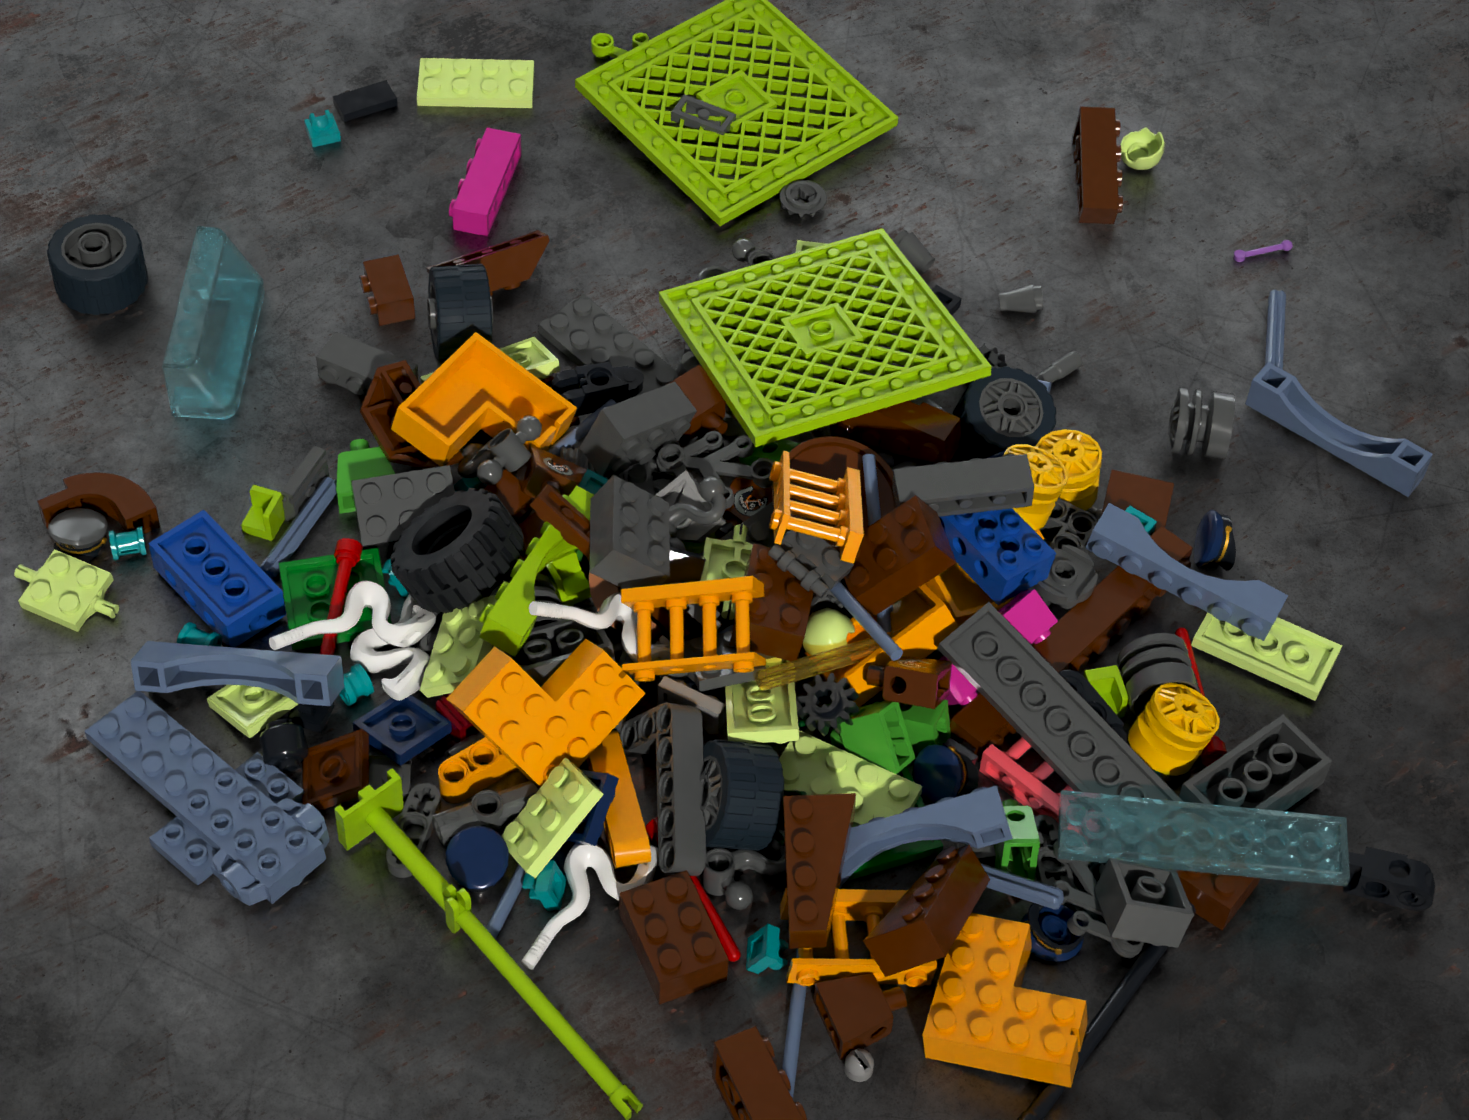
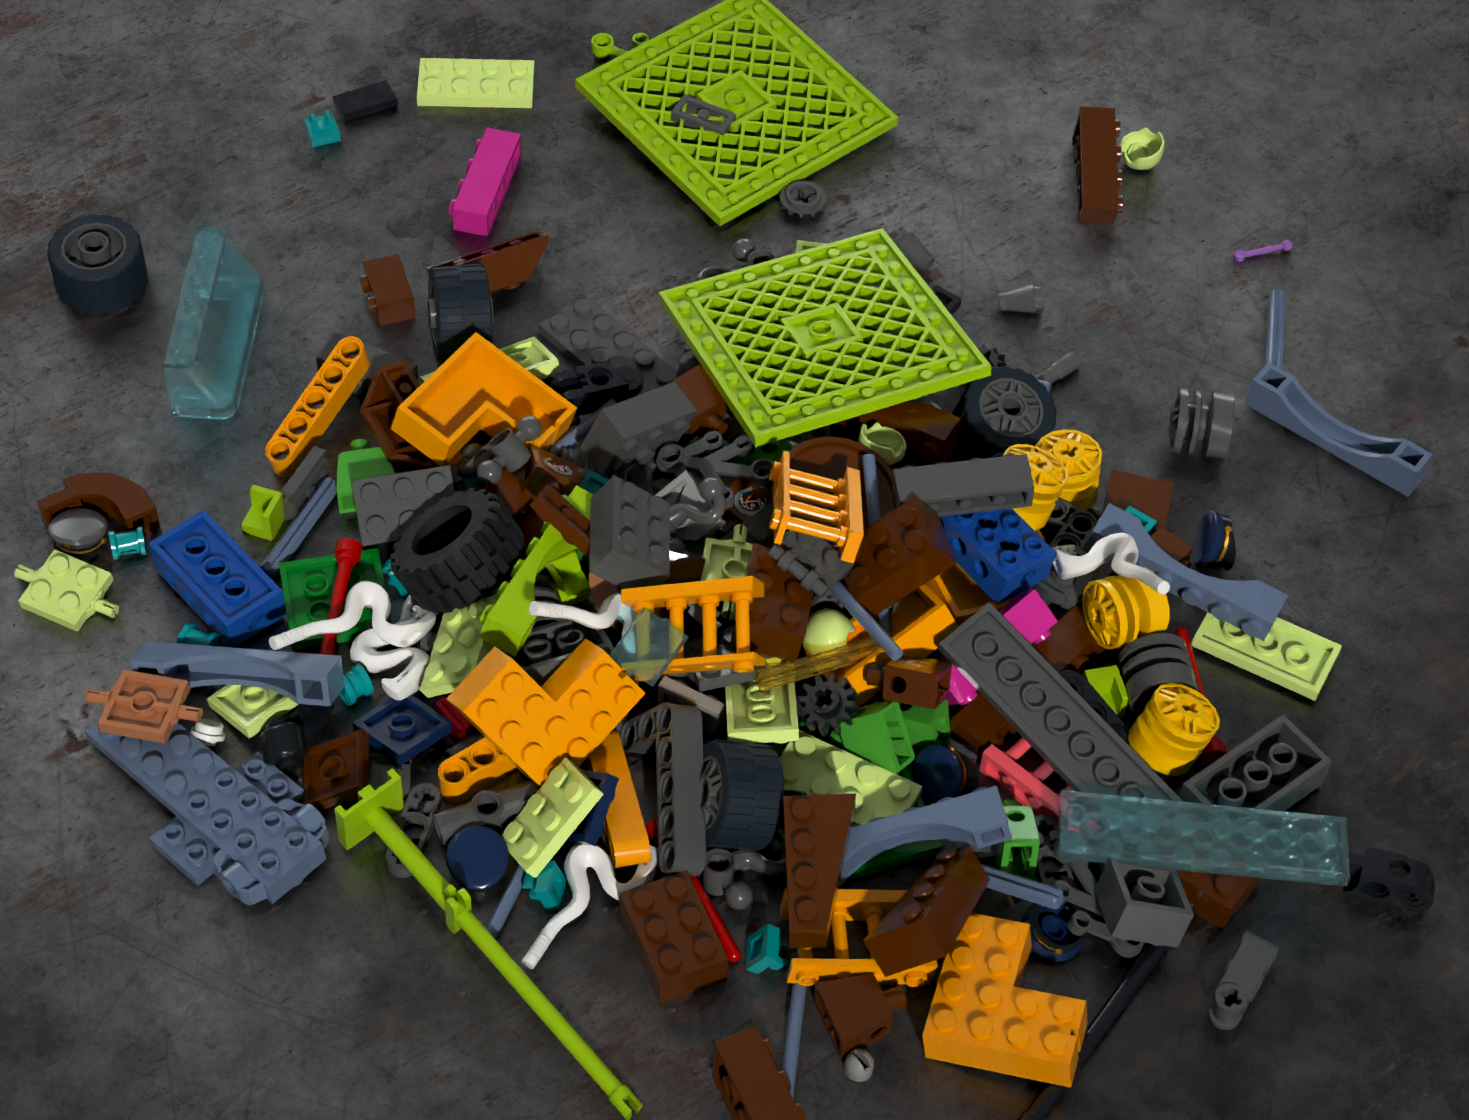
(143, 706): none -> nougat plate
(208, 732): none -> white plate
(317, 420): none -> light orange beam
(648, 647): none -> clear light blue piece
(884, 441): none -> yellowish green hair
(1119, 549): none -> white animal
(1123, 610): none -> yellow wheel
(1241, 980): none -> dark grey piece

